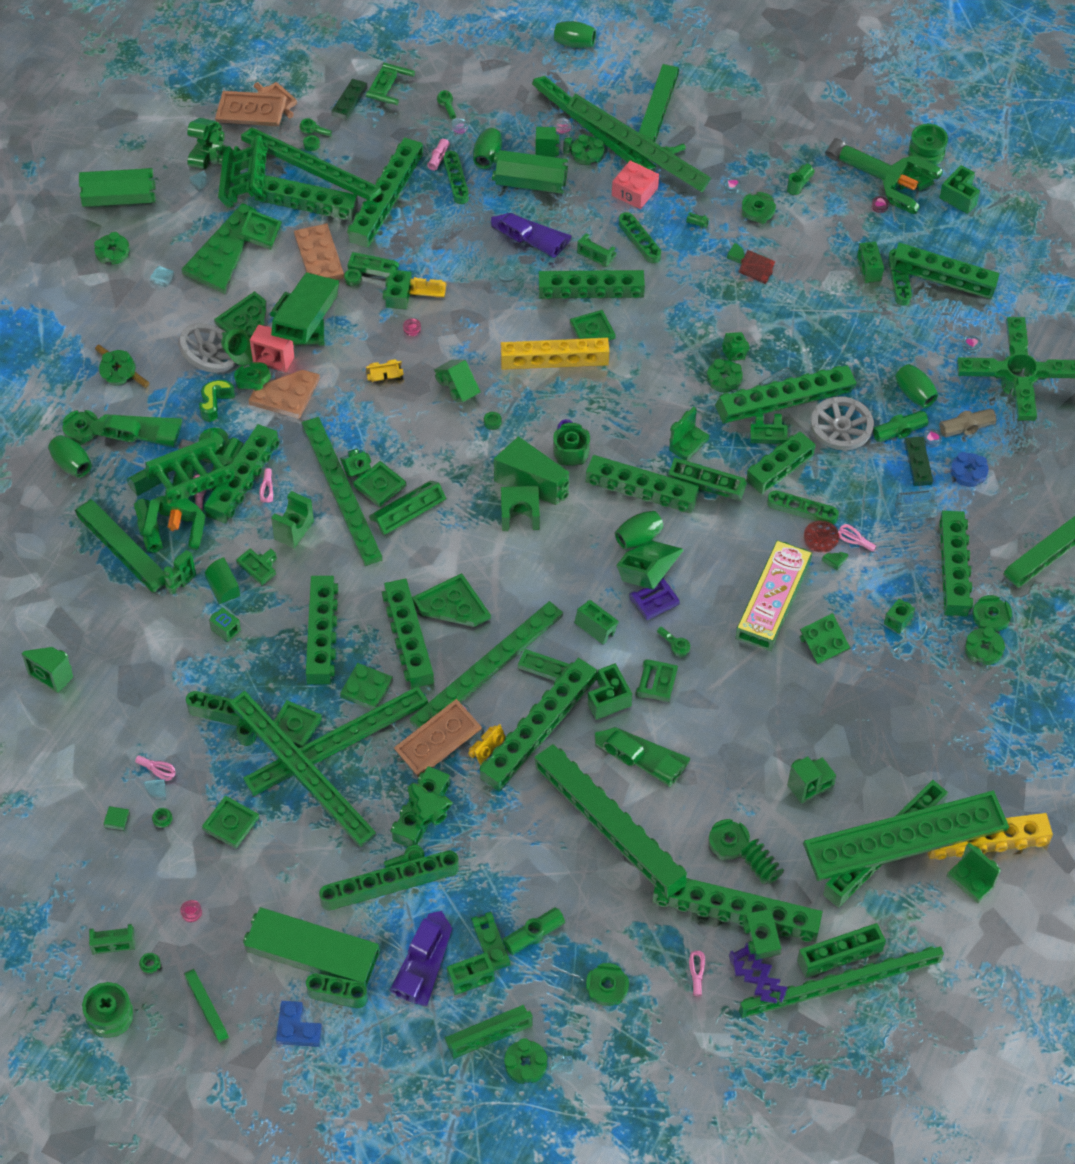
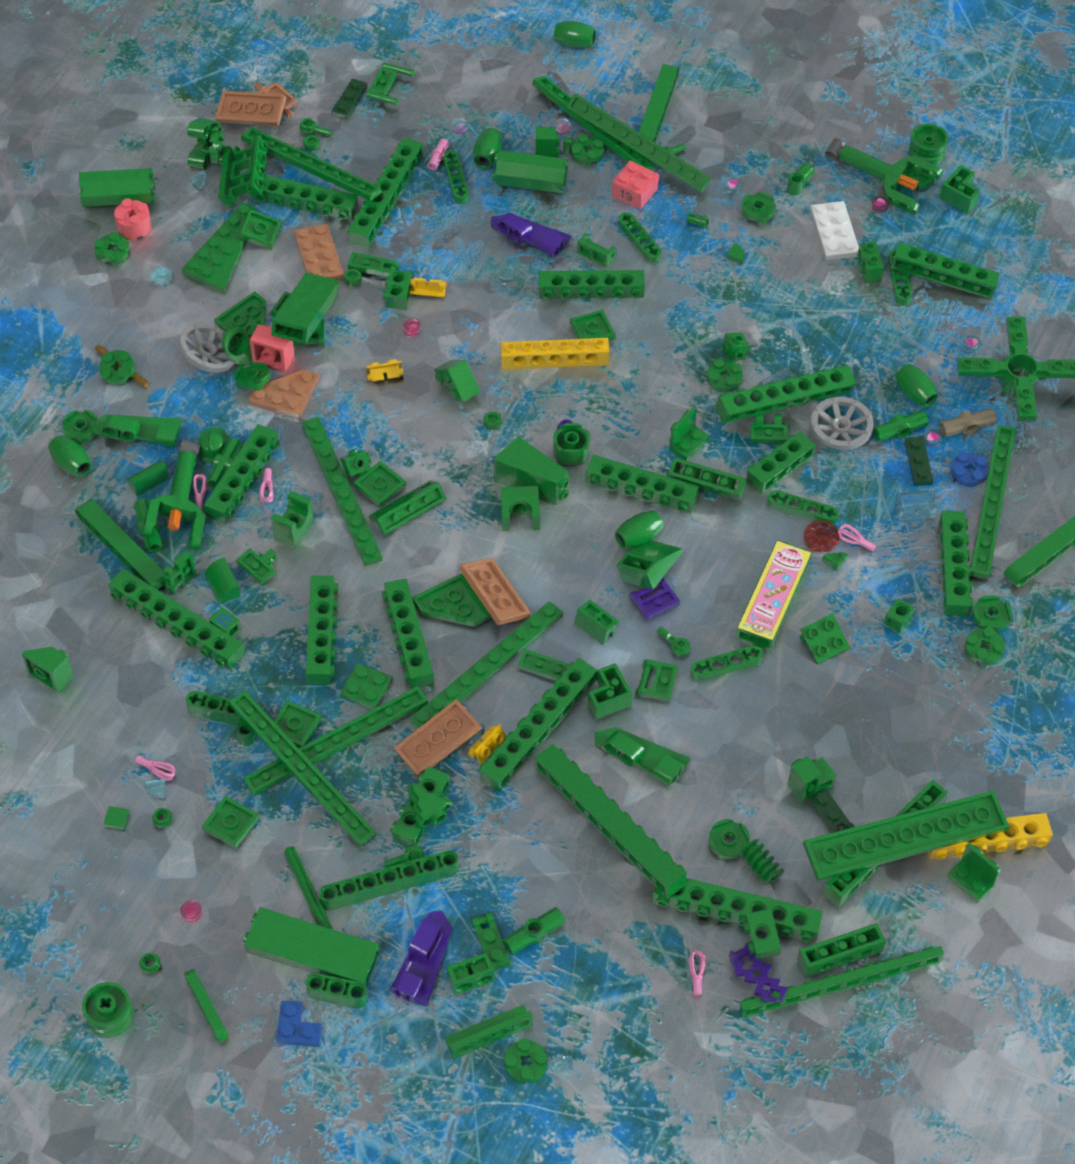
(112, 940): green hinge -> none
(132, 219): none -> coral brick
(185, 619): none -> green brick
(189, 455): green fence -> none
(210, 393): green animal -> none
(307, 887): none -> green axle
(445, 99): green plate -> none
(495, 591): none -> nougat plate
(599, 993): green plate -> none
(725, 660): none -> green beam
(756, 266): clear red piece -> none
(829, 811): none -> dark green plate
(834, 230): none -> white plate
(992, 502): none -> green plate

